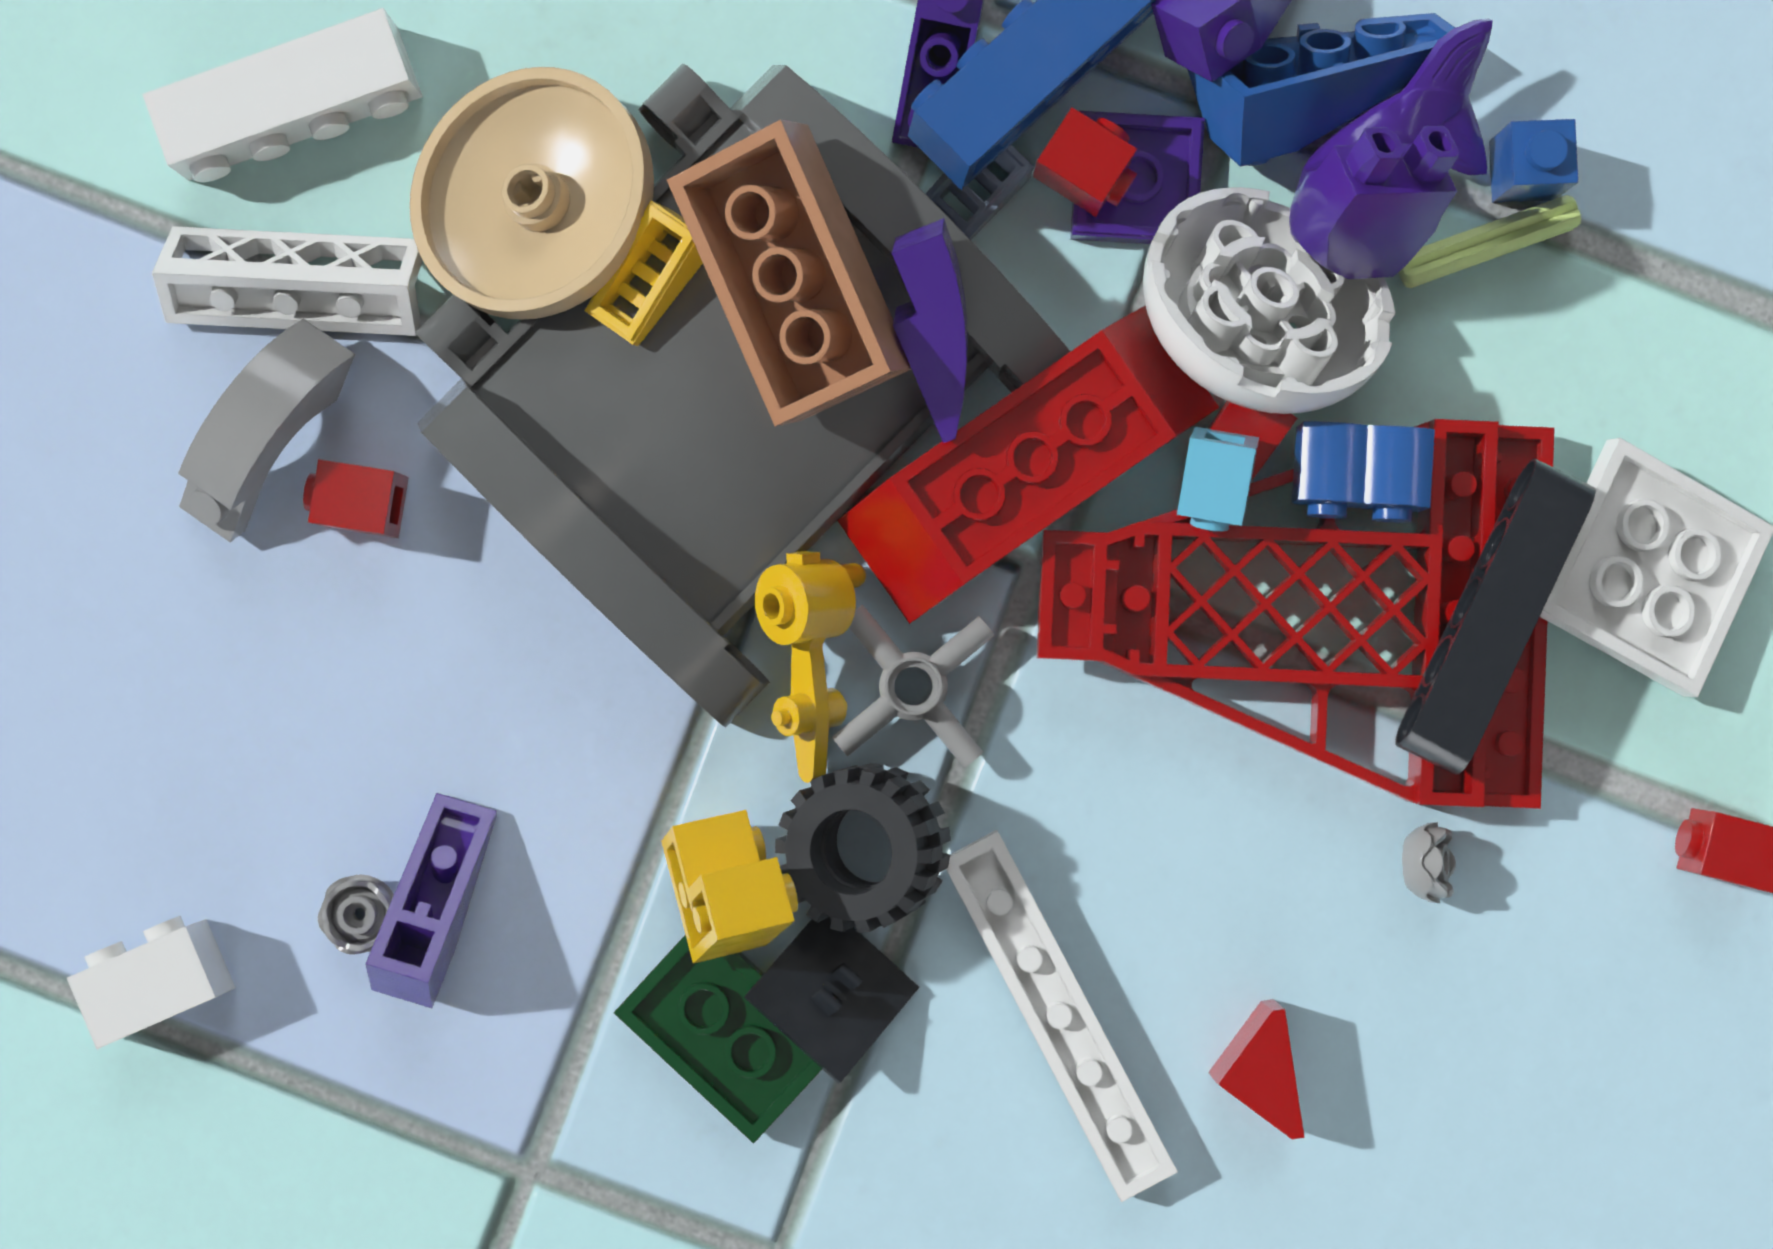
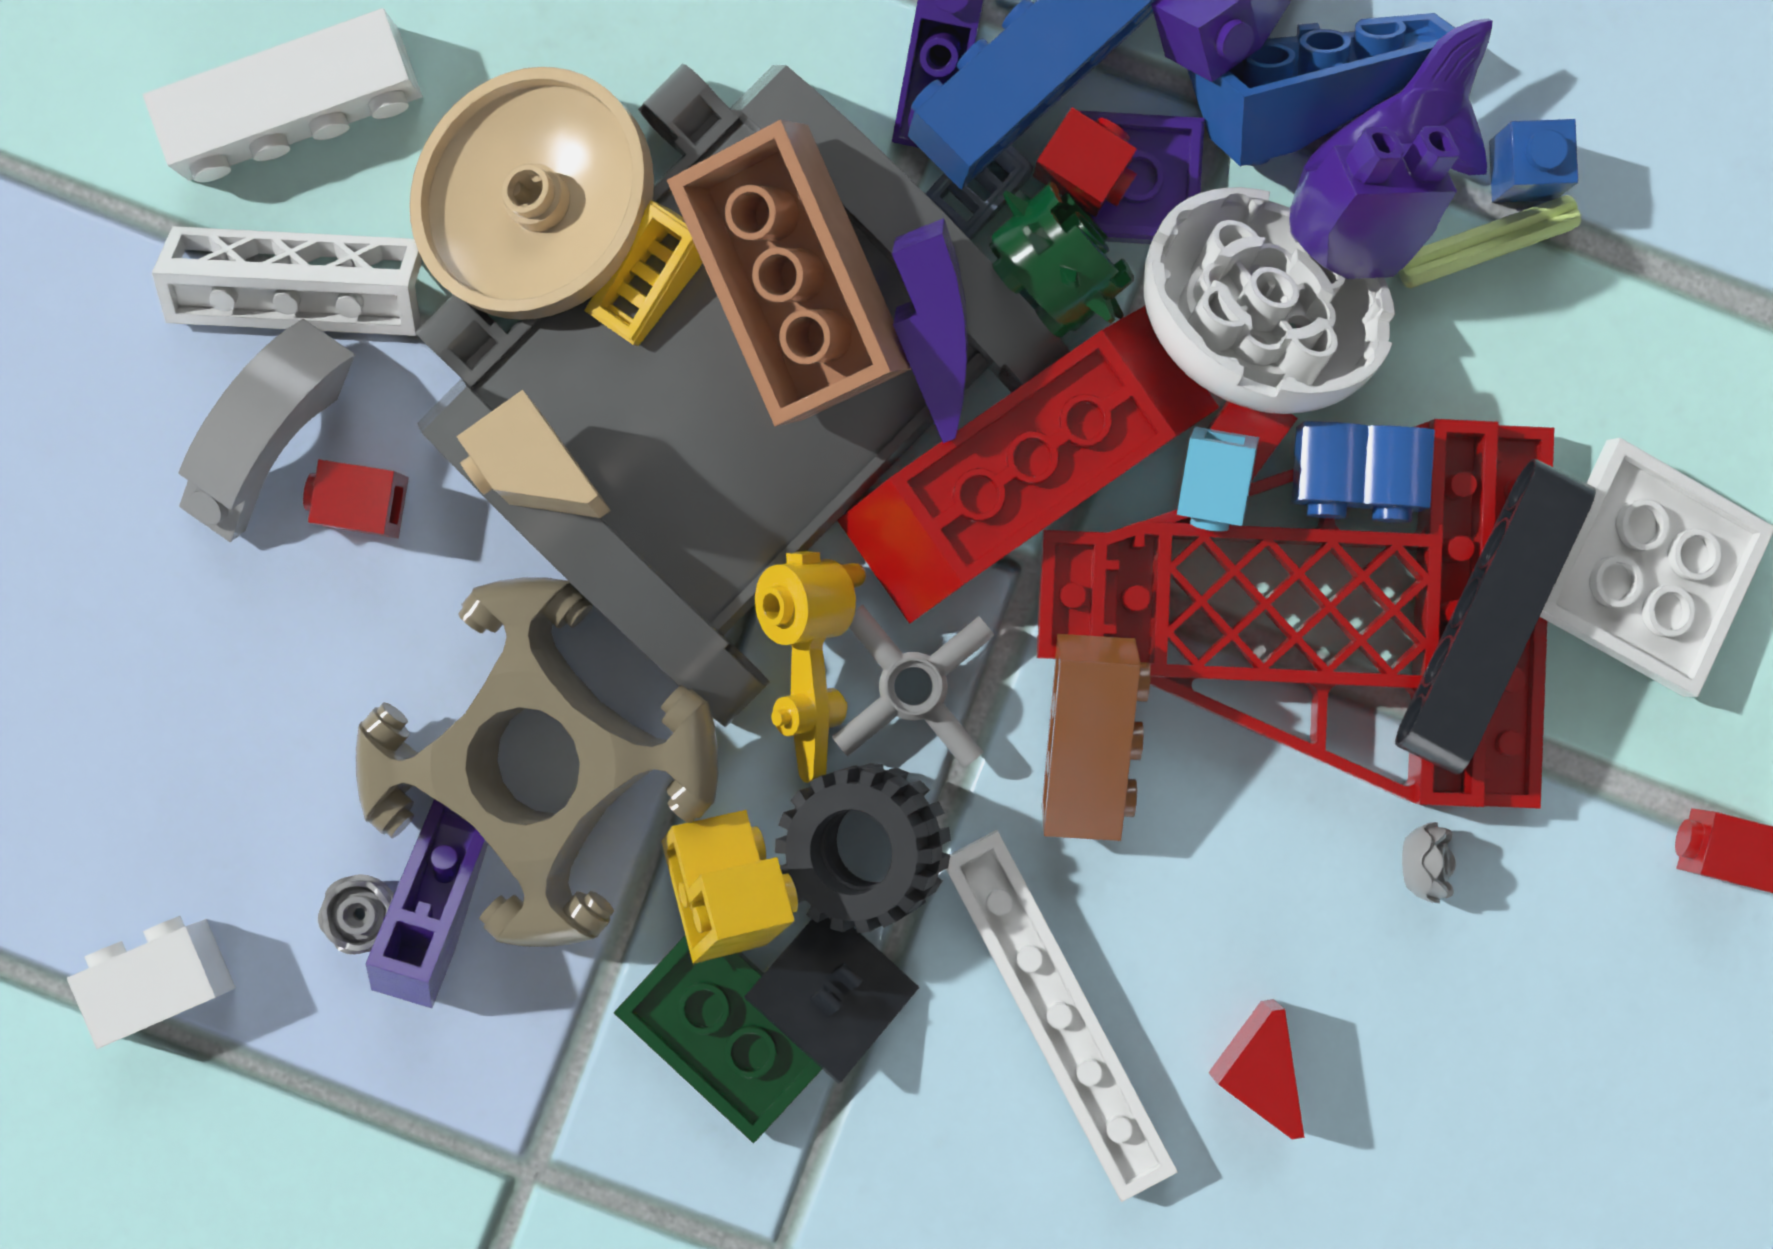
(466, 776): none -> dark tan piece
(527, 461): none -> tan slope
(1059, 259): none -> dark green brick
(1093, 737): none -> dark orange brick

